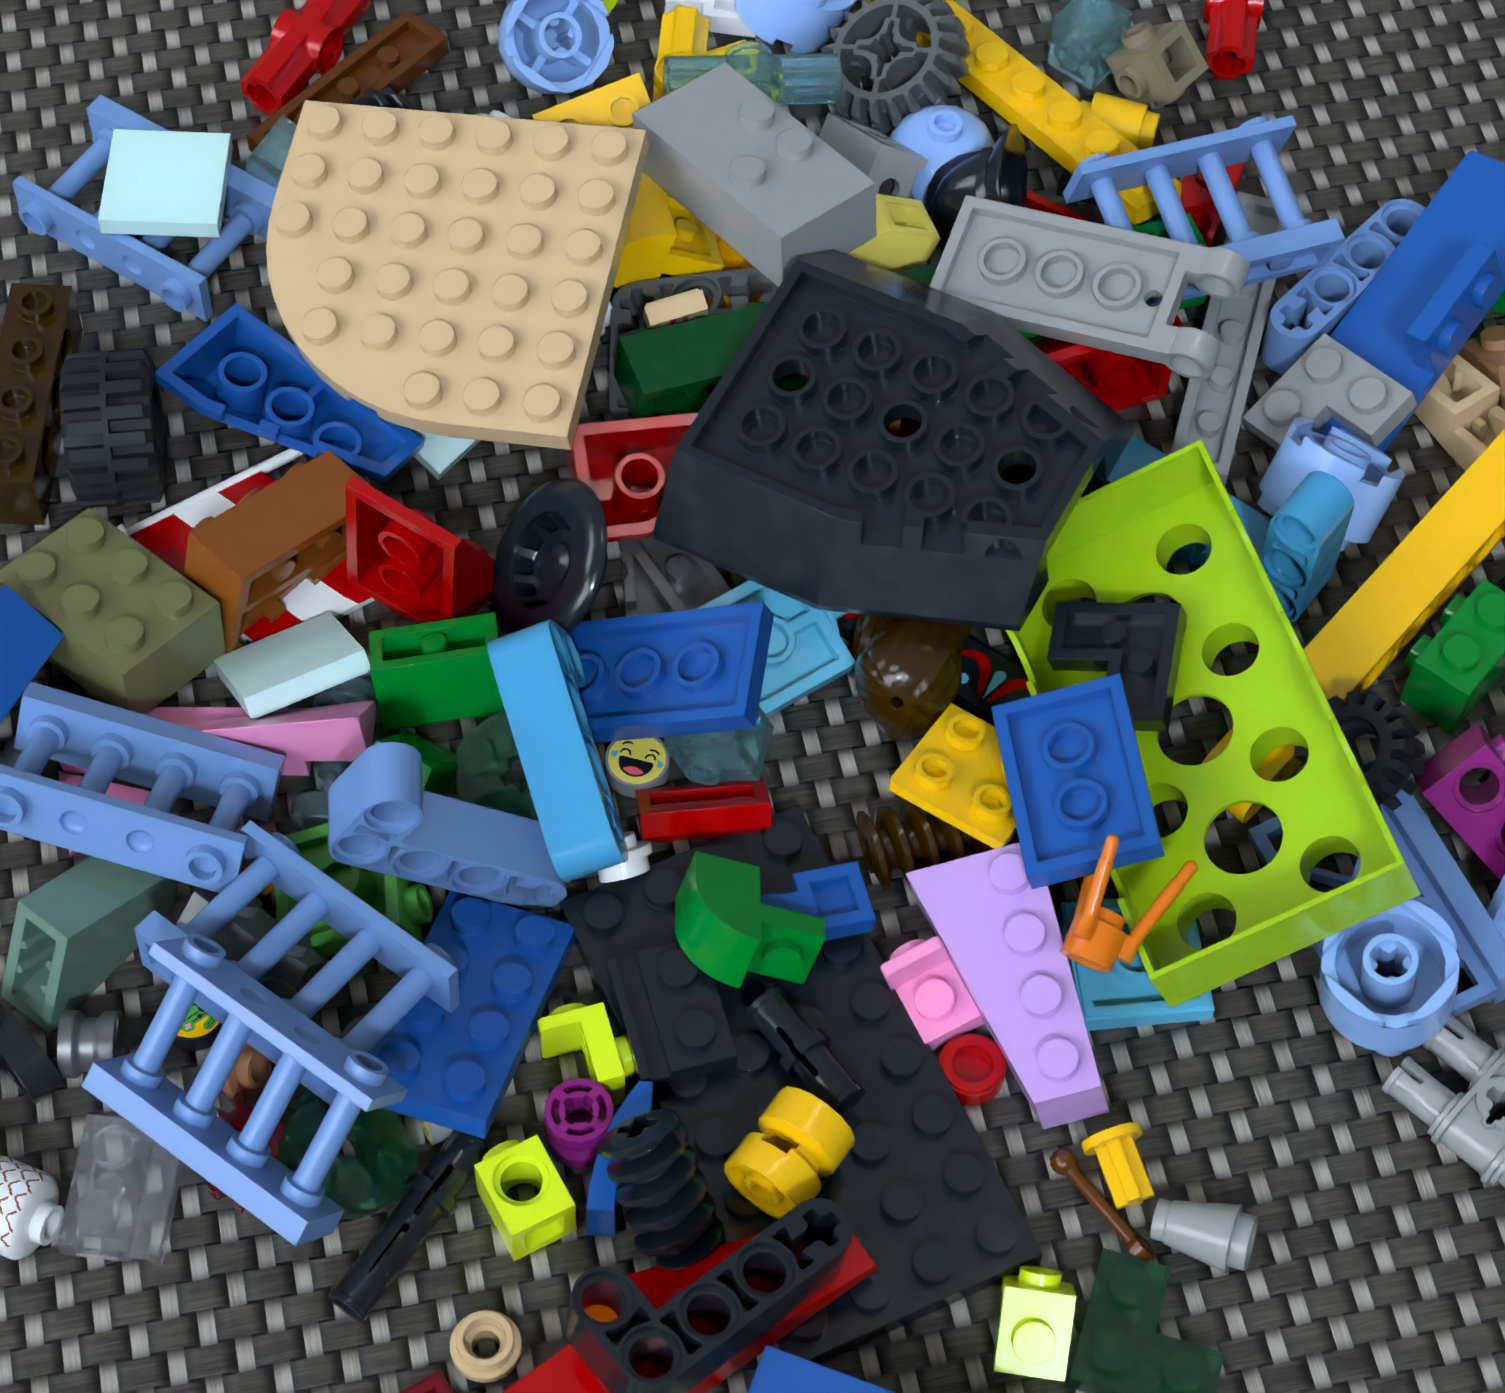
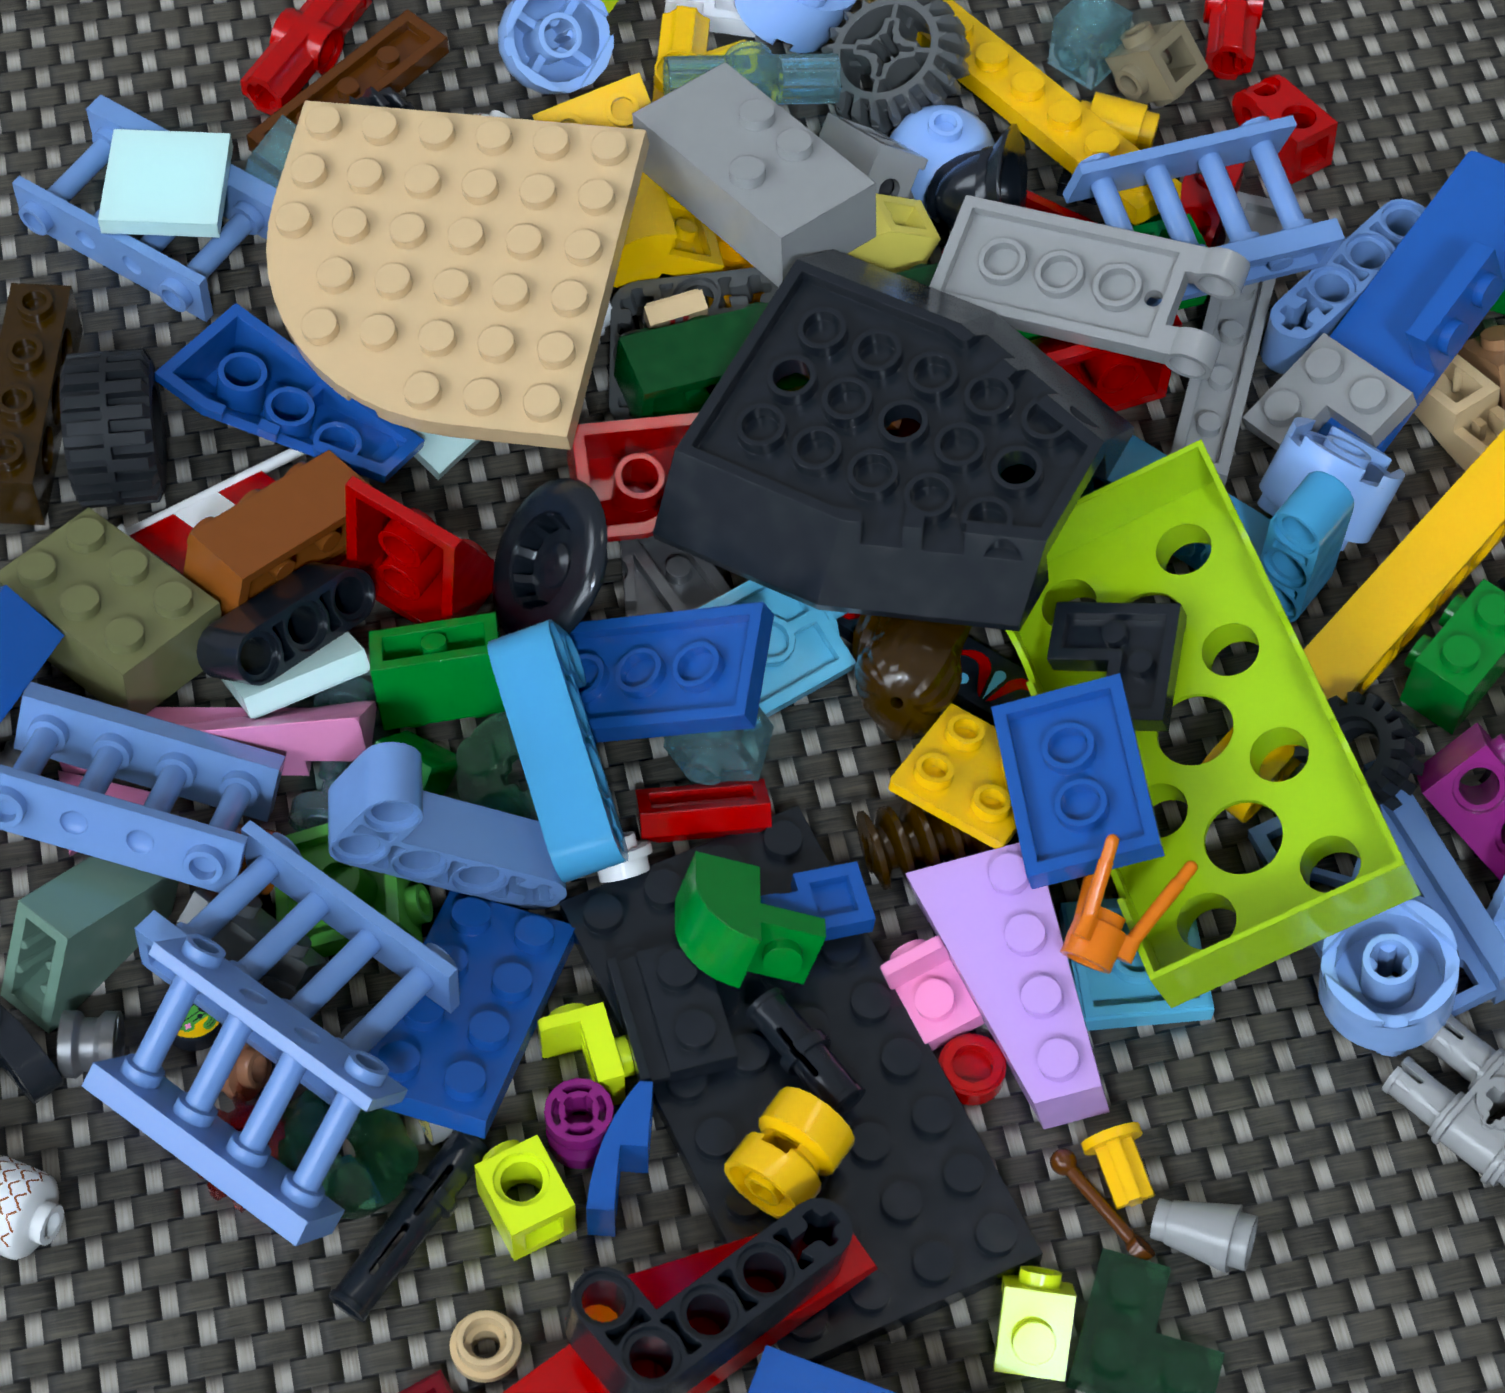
(120, 1194): clear plate -> none
(286, 623): none -> black beam
(636, 765): tile -> none
(662, 1188): black piece -> none
(1313, 138): none -> red leg

